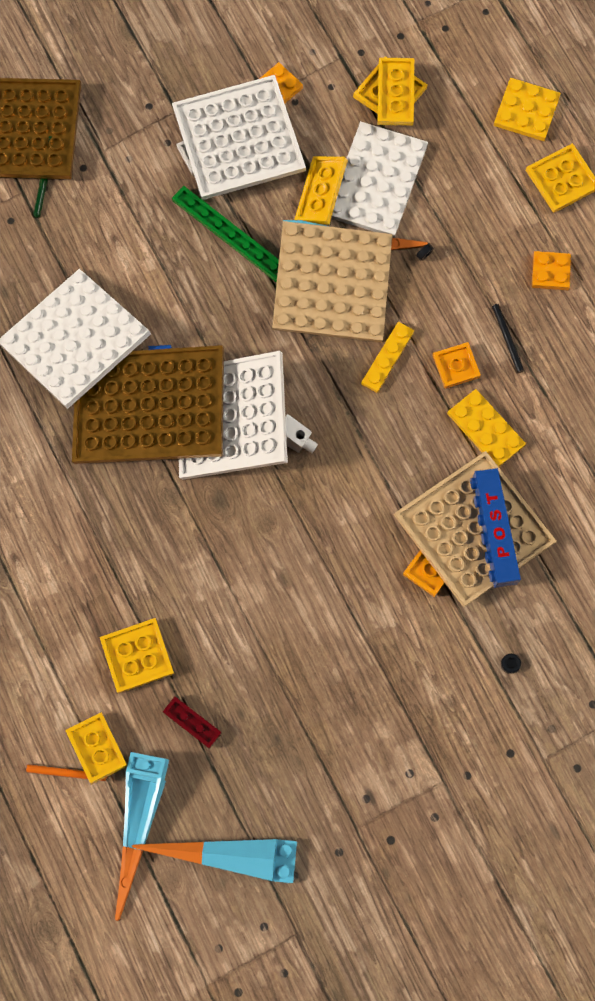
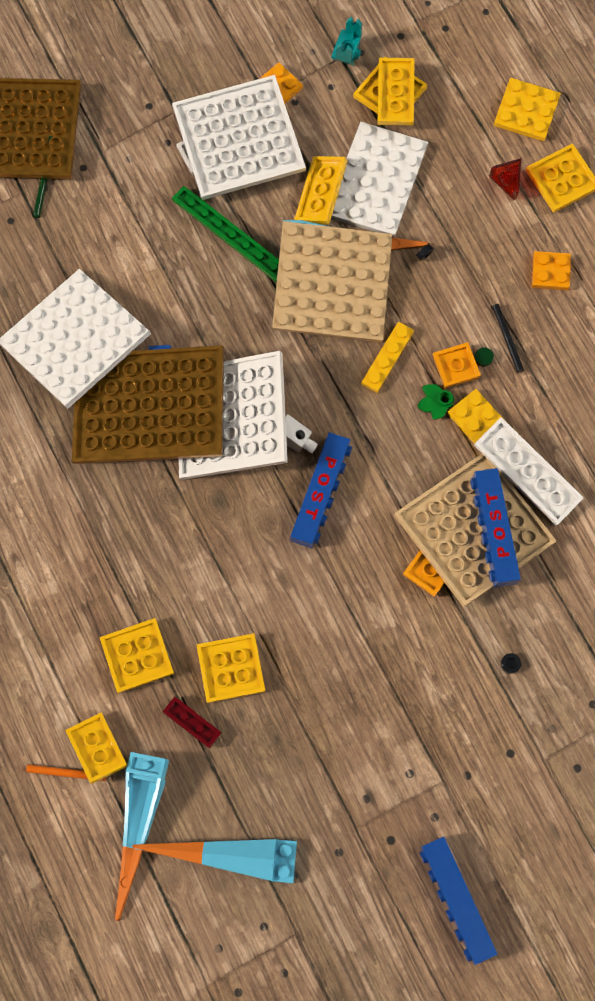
(230, 668): none -> yellow plate
(320, 490): none -> blue brick
(348, 43): none -> teal piece
(433, 402): none -> green plate
(458, 900): none -> blue brick
(484, 357): none -> dark green tile
(507, 177): none -> clear red slope
(528, 471): none -> white plate

